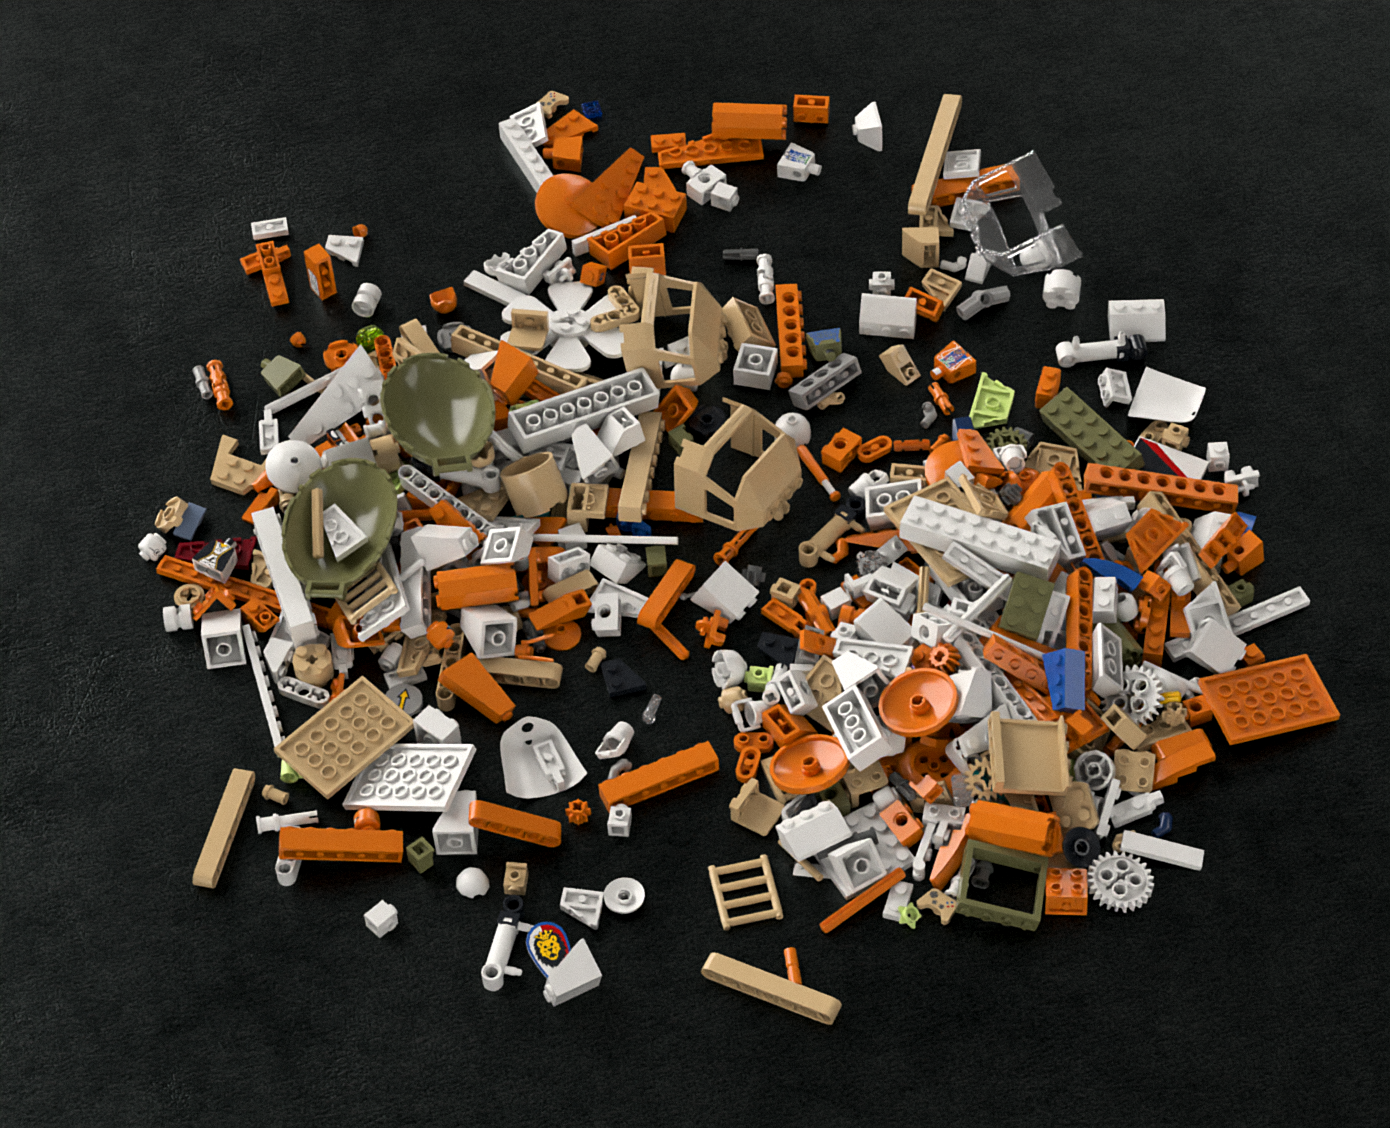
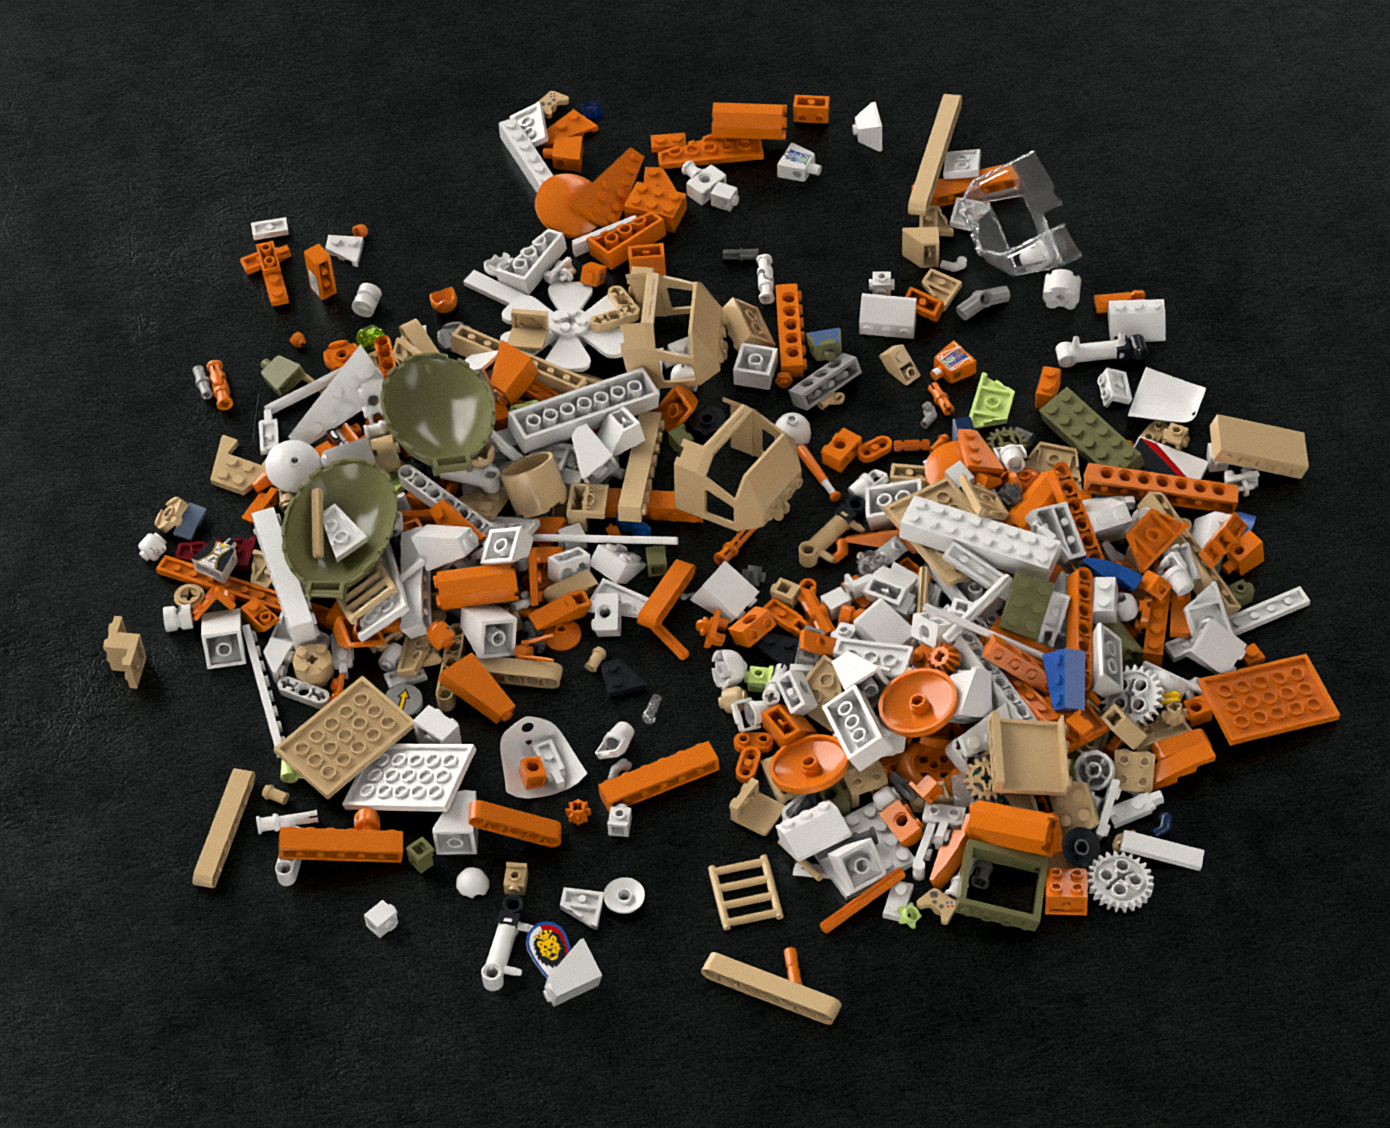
(125, 651): none -> tan bracket
(532, 772): none -> orange brick
(752, 626): none -> orange brick
(977, 268): white slope -> none
(1102, 301): none -> orange hinge
(1258, 446): none -> tan brick

